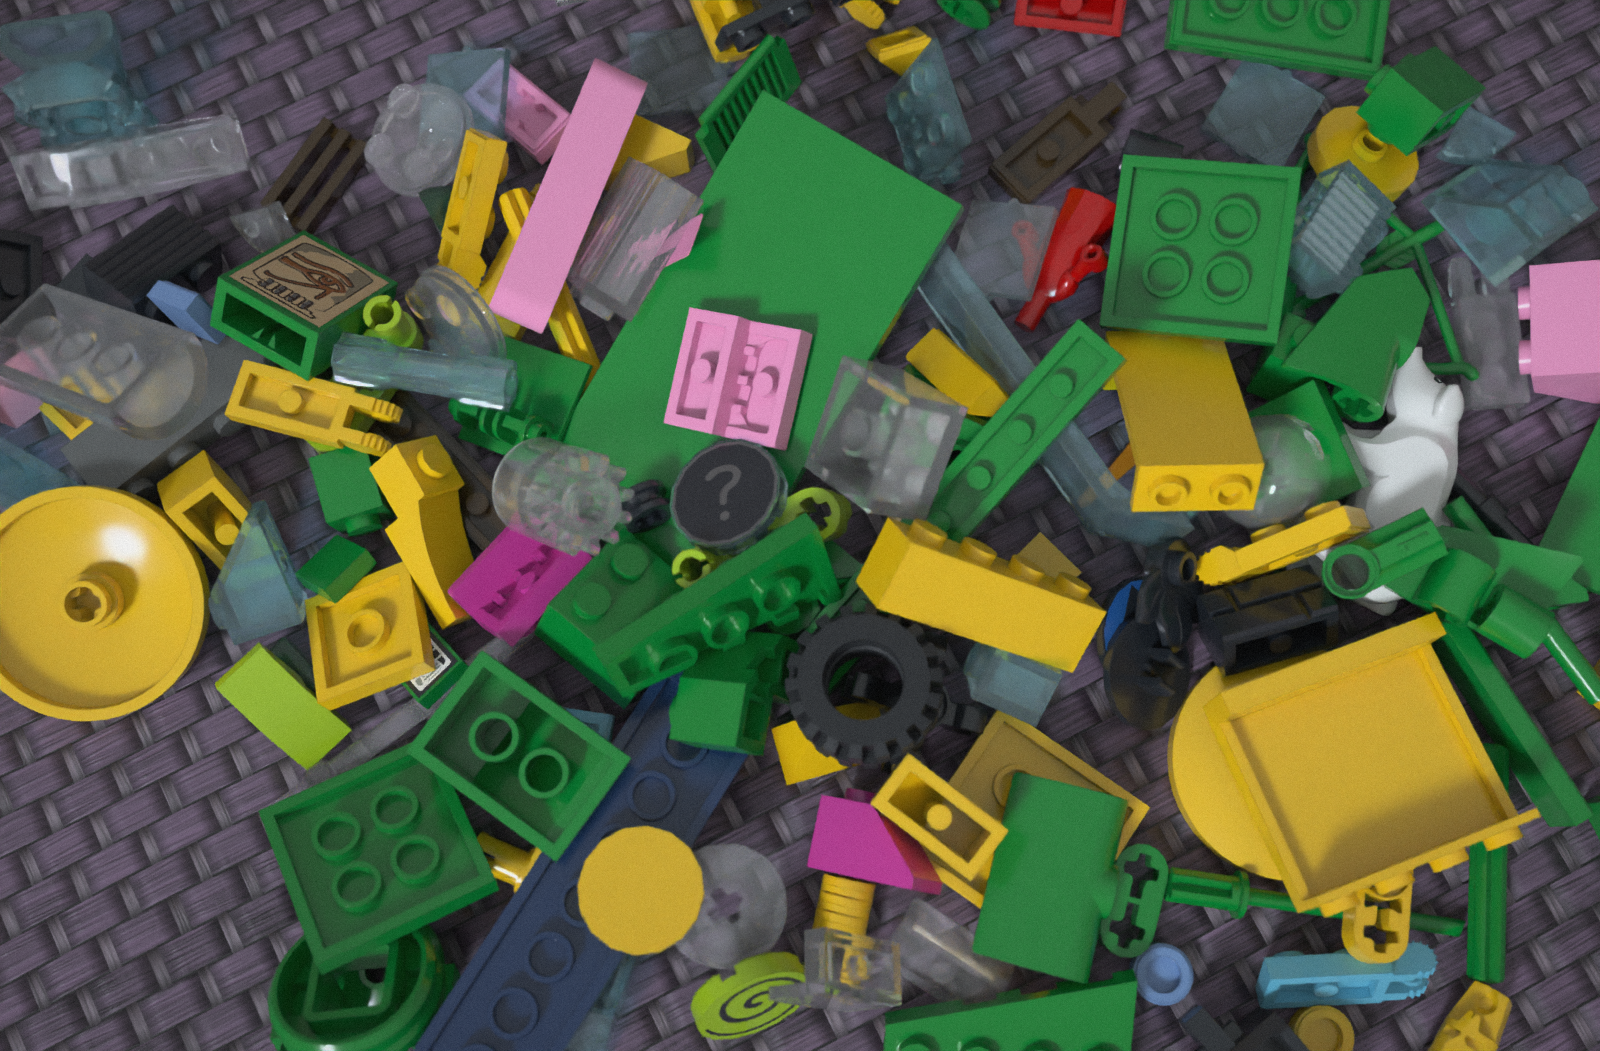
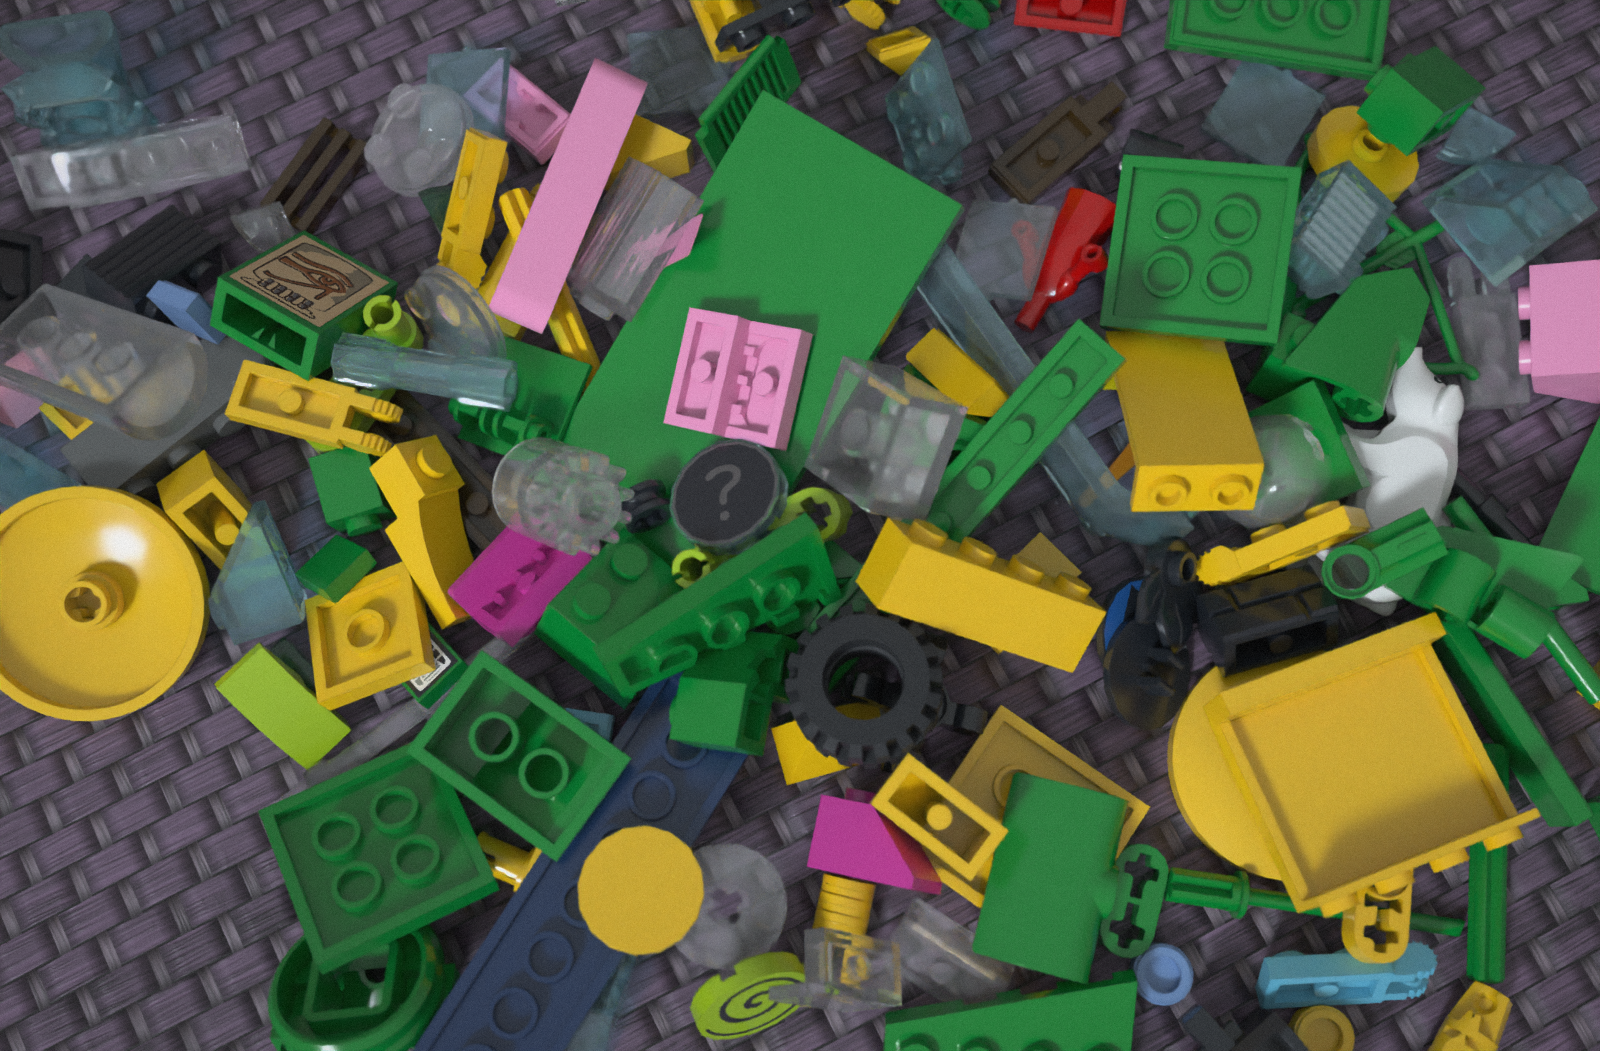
(1010, 682): clear light blue brick -> none

